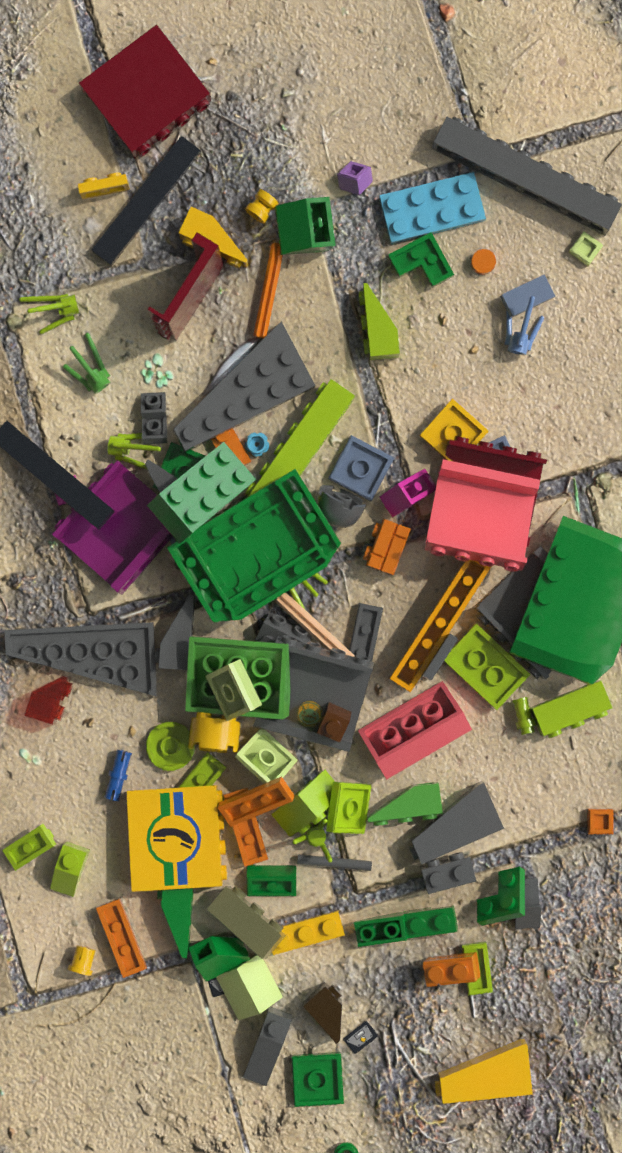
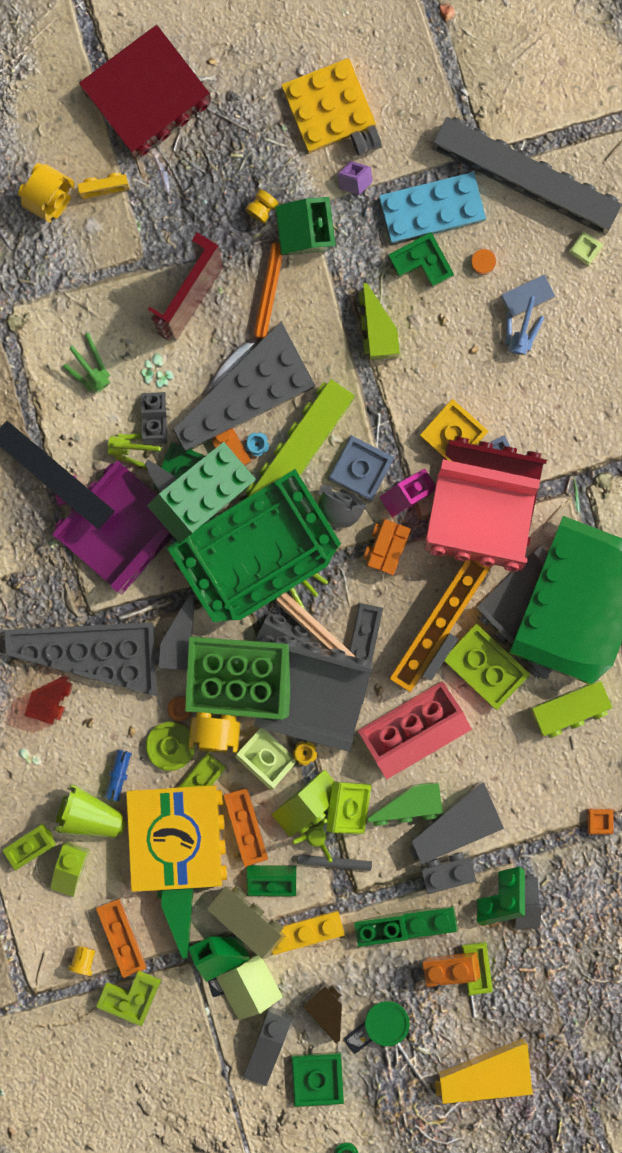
(46, 192): none -> yellow brick
(64, 303): lime plant -> none
(87, 815): none -> lime cone
(131, 1004): none -> lime plate
(146, 201): black tile -> none
(176, 709): none -> orange tile
(209, 227): yellow slope -> none
(233, 690): yellowish green slope -> none
(256, 801): orange plate -> none
(304, 759): none -> yellow plate
(309, 713): clear yellow tile -> none
(328, 105): none -> yellow plate
(334, 722): reddish brown brick -> none
(366, 140): none -> dark grey wheel
(387, 1023): none -> green piece
(524, 717): lime animal -> none

